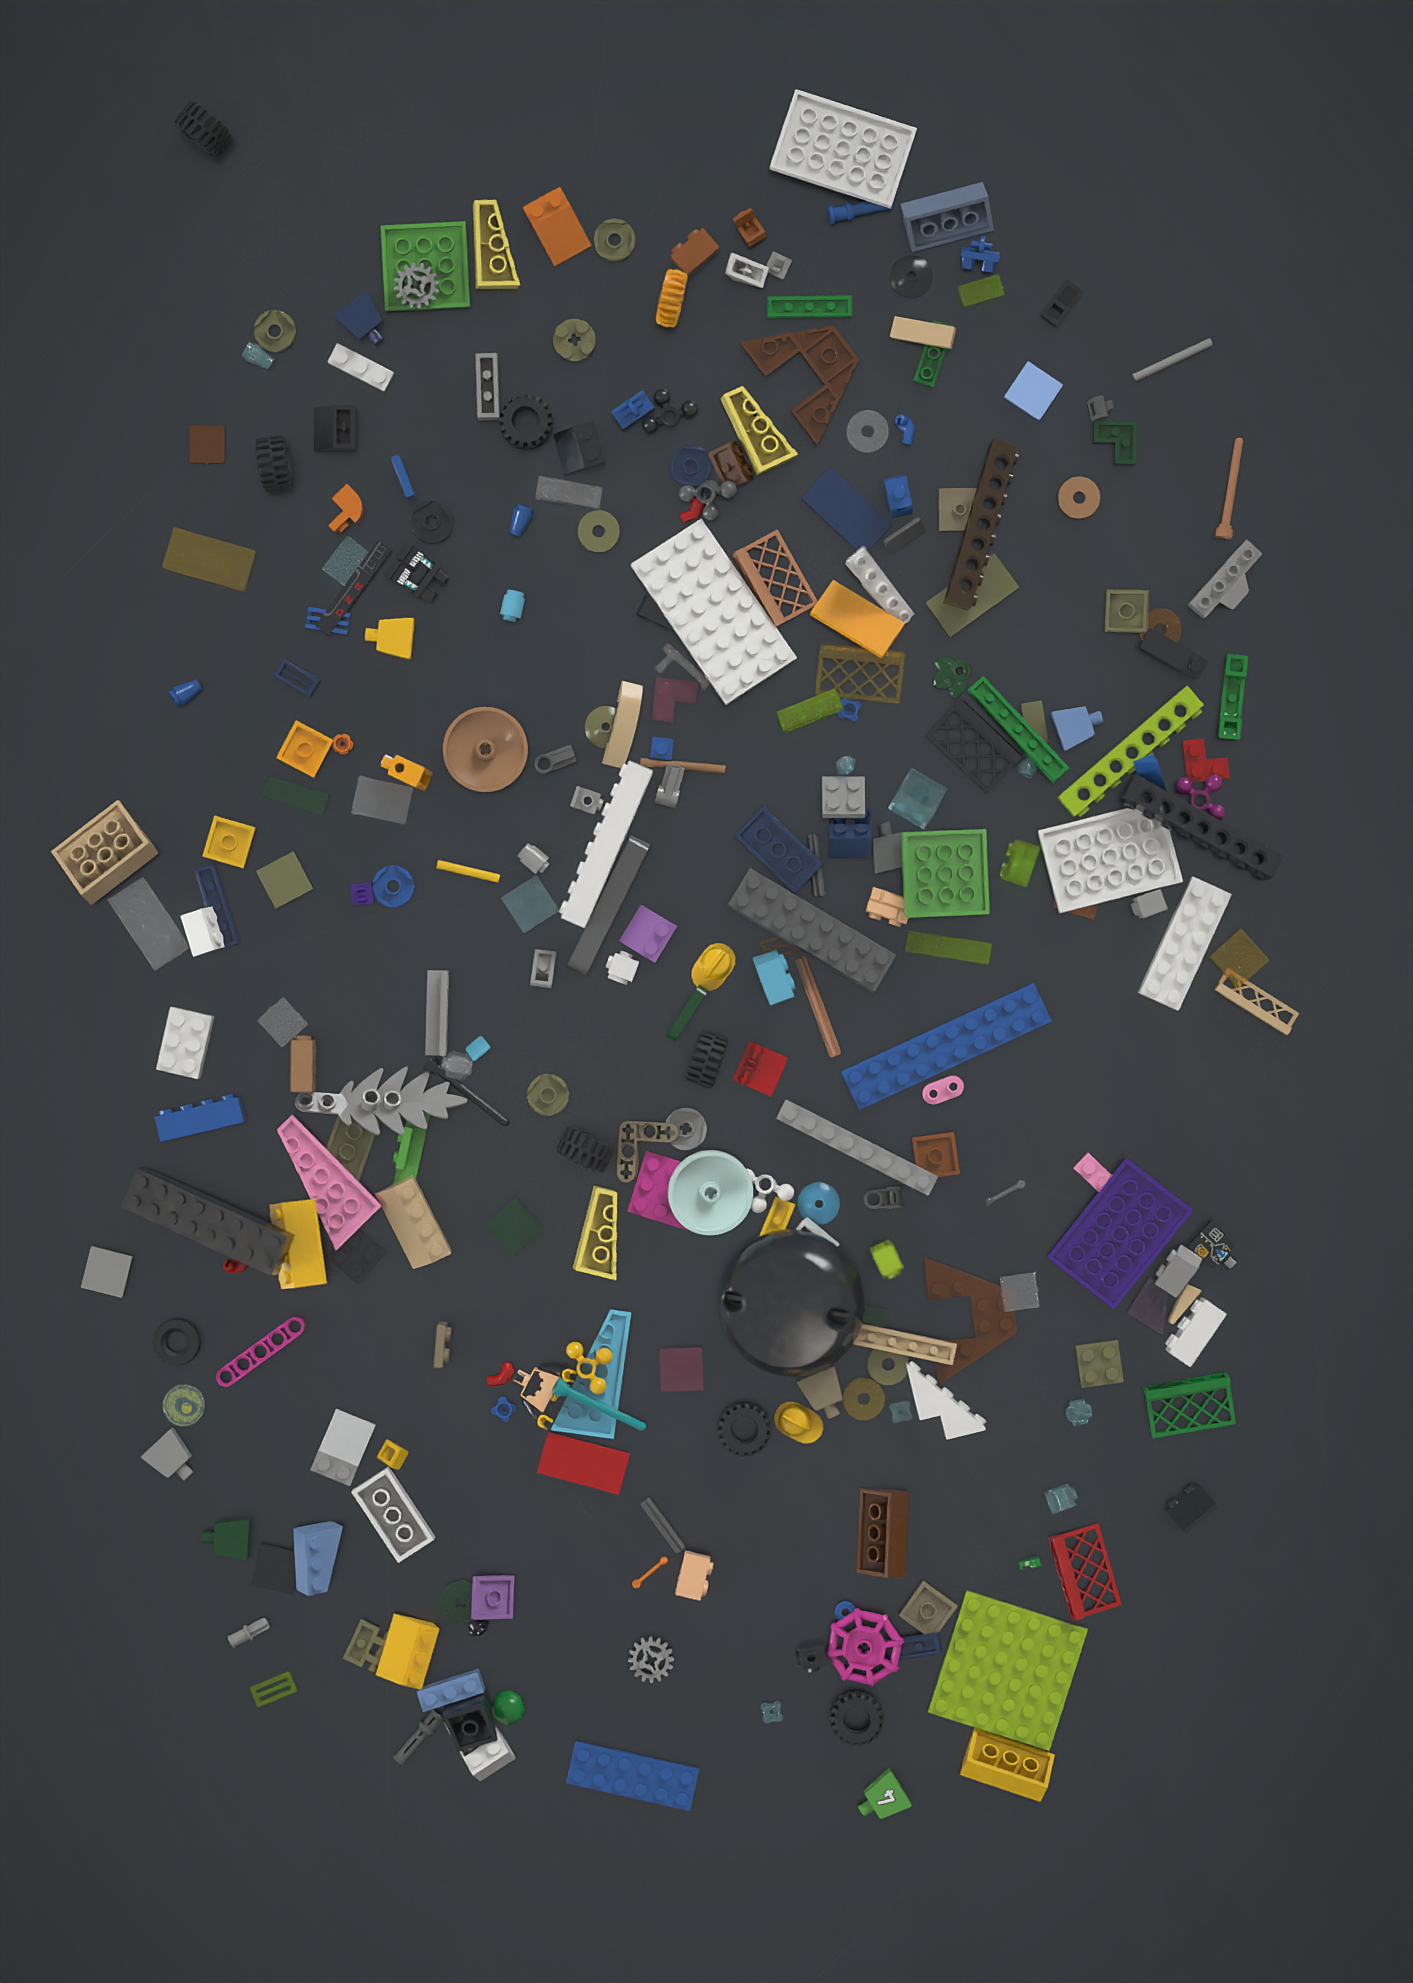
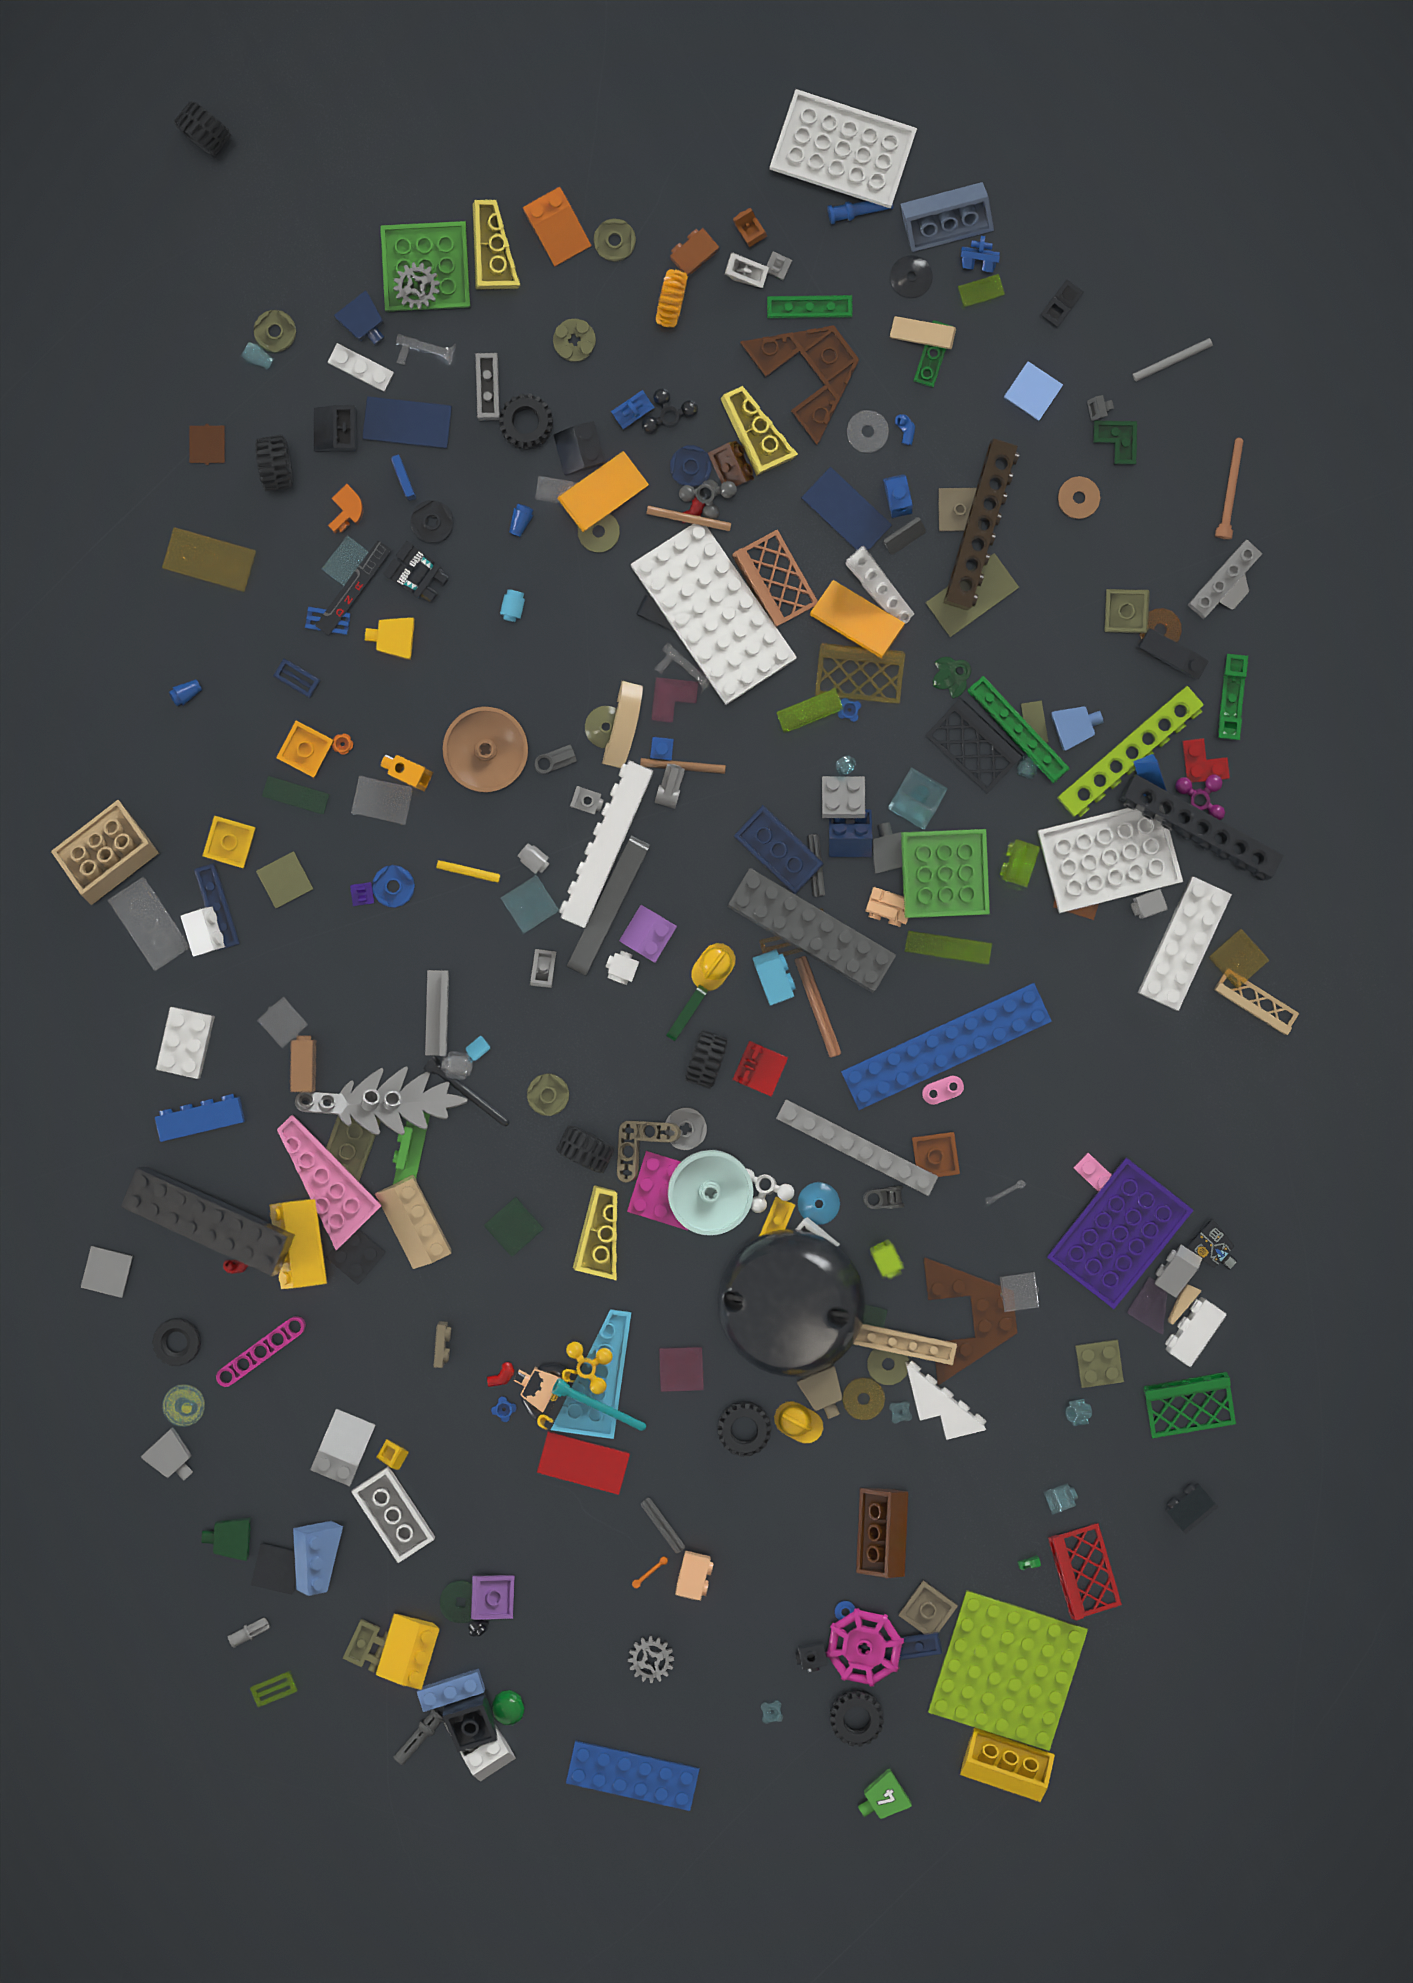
(407, 342): none -> clear piece
(407, 422): none -> dark blue tile
(603, 491): none -> light orange tile
(688, 518): none -> medium nougat bar

